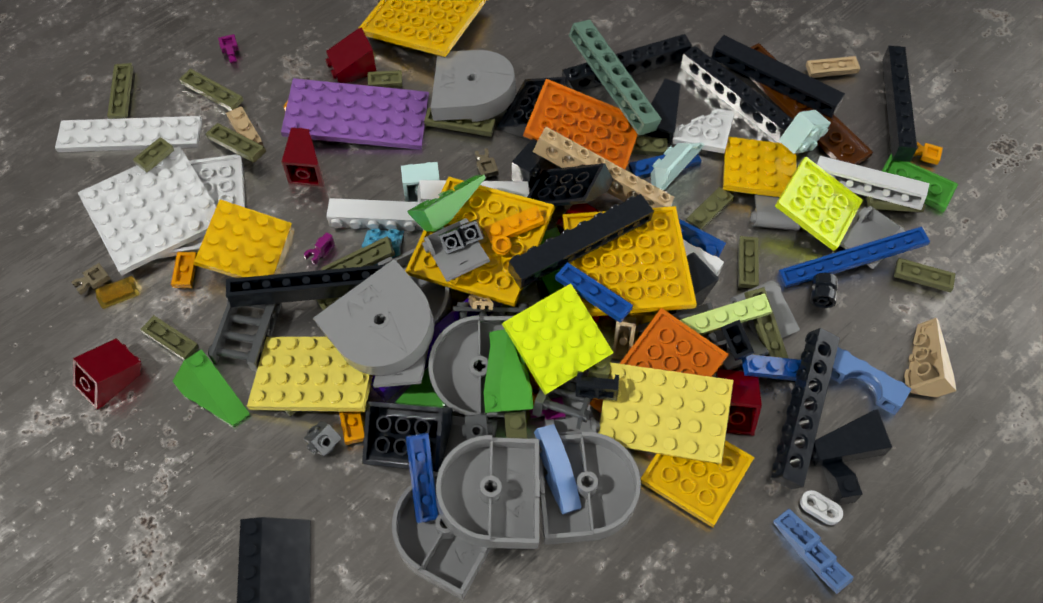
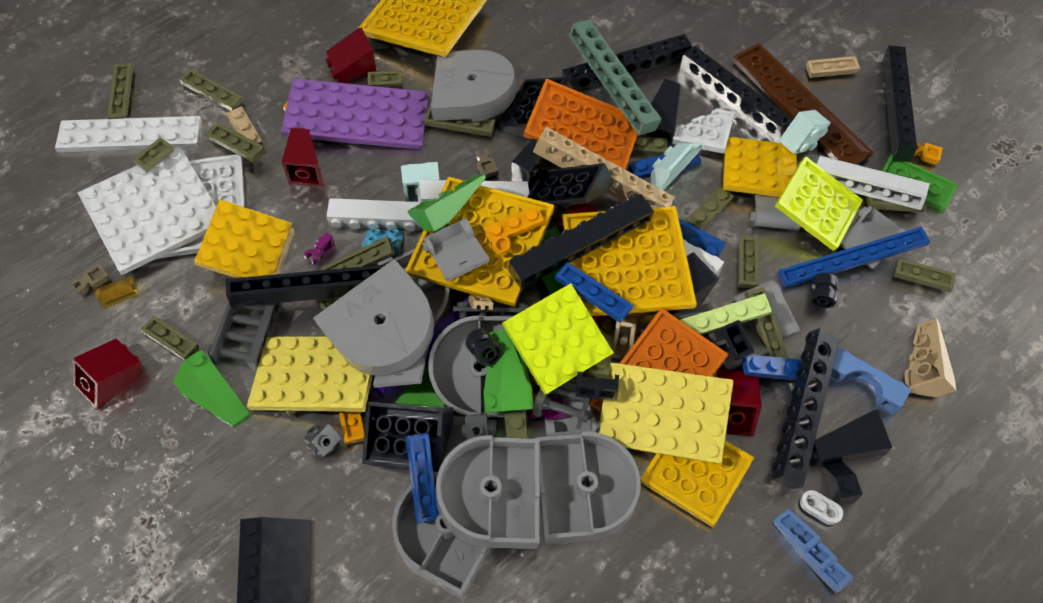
(184, 270): light orange plate -> none
(228, 45): magenta plate -> none
(461, 236): black slope -> none
(483, 347): none -> black wheel
(560, 474): medium blue slope -> none
(777, 76): black brick -> none

